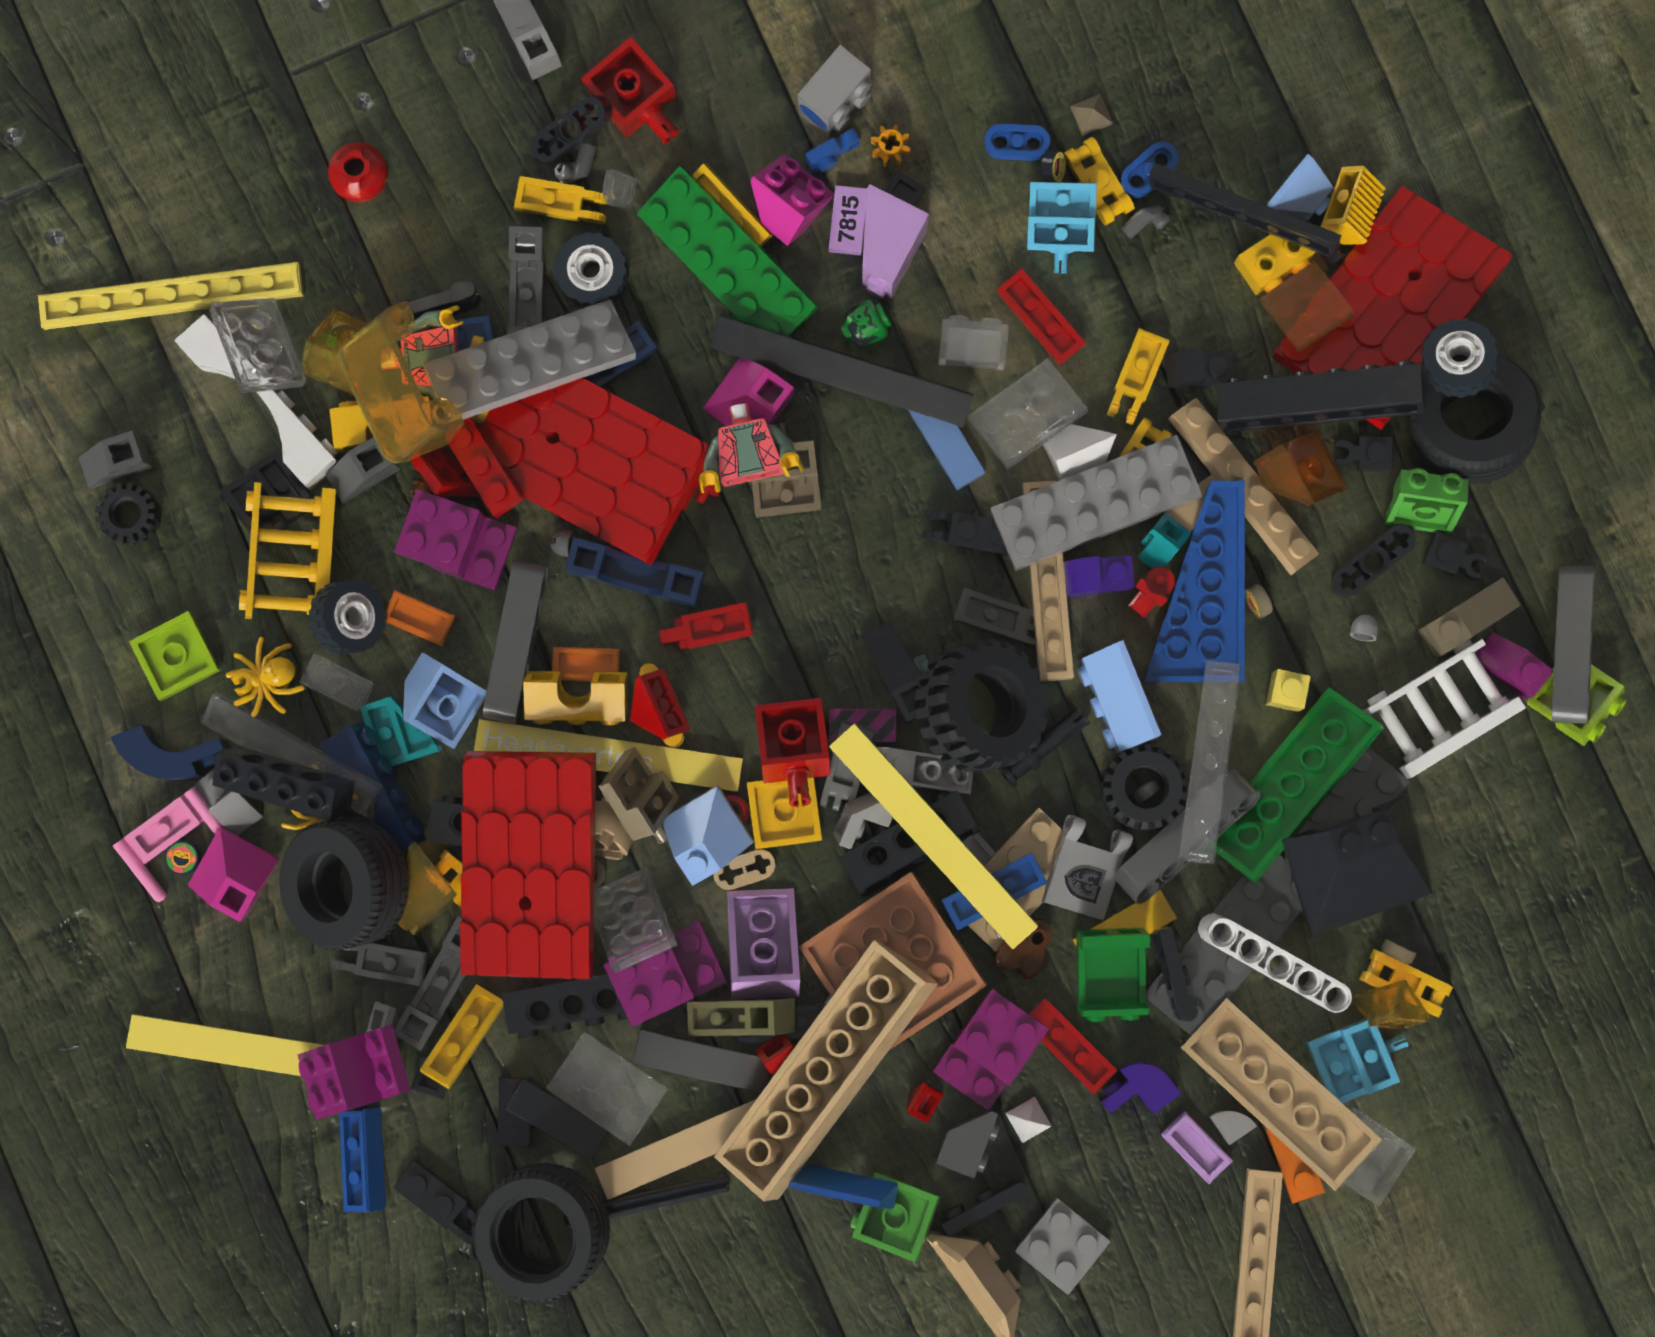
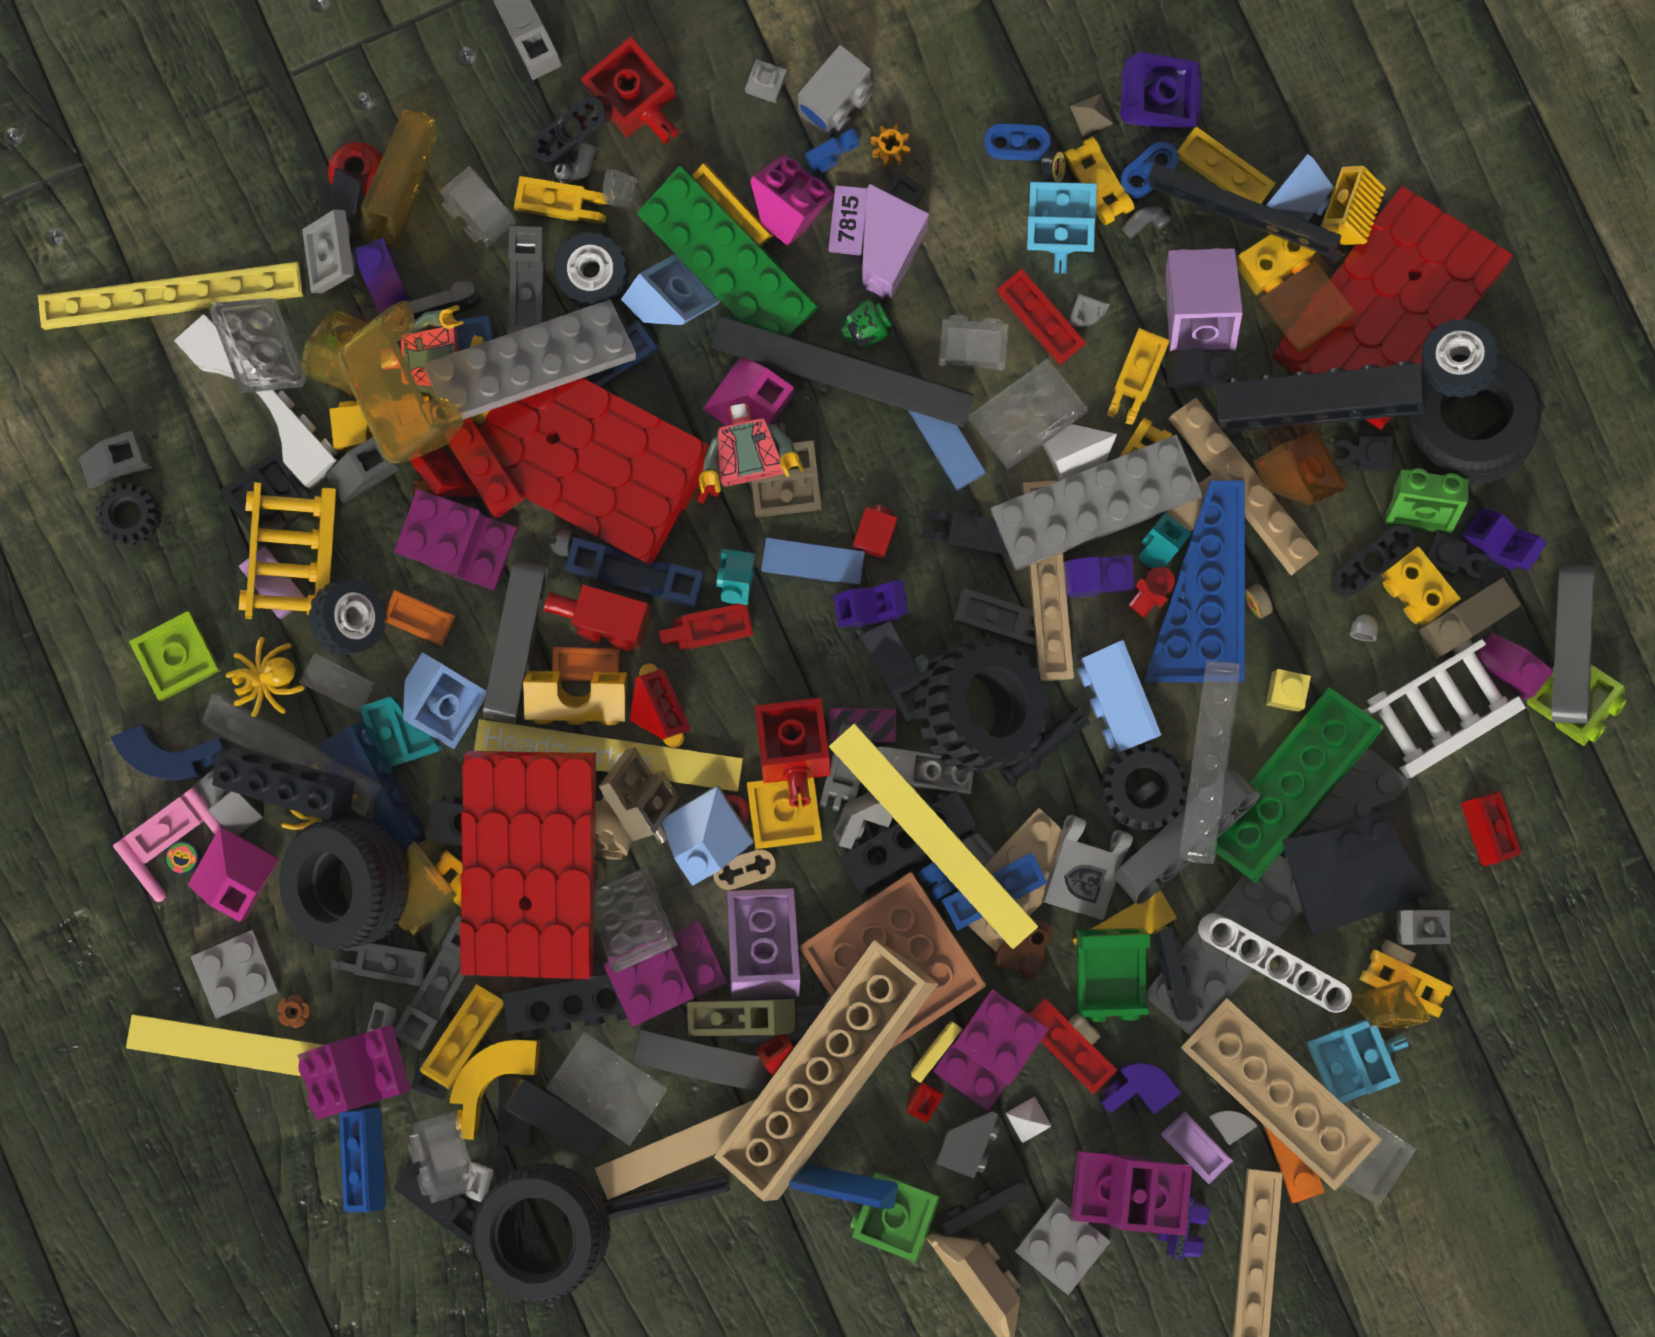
(235, 974): none -> light grey plate
(273, 584): none -> lavender tile
(302, 1011): none -> dark orange plate
(328, 251): none -> light grey plate
(348, 195): none -> black slope
(381, 274): none -> dark purple slope
(398, 178): none -> clear yellow slope
(442, 1157): none -> clear brick
(477, 207): none -> clear brick
(483, 1181): none -> white slope
(502, 1058): none -> yellow arch
(604, 616): none -> red brick
(669, 294): none -> light blue slope
(736, 576): none -> teal brick
(765, 81): none -> light grey tile
(812, 561): none -> medium blue tile
(871, 605): none -> dark purple brick
(875, 531): none -> red brick
(935, 1051): none -> light yellow tile
(936, 881): none -> blue wheel
(1085, 1028): none -> dark tan tile
(1087, 311): none -> light grey tile
(1131, 1193): none -> magenta bracket
(1161, 91): none -> dark purple slope
(1188, 1245): none -> dark purple hips
(1203, 300): none -> lavender slope
(1224, 167): none -> yellow plate
(1419, 587): none -> yellow brick
(1423, 927): none -> light grey slope
(1491, 828): none -> red slope
(1502, 541): none -> dark purple brick

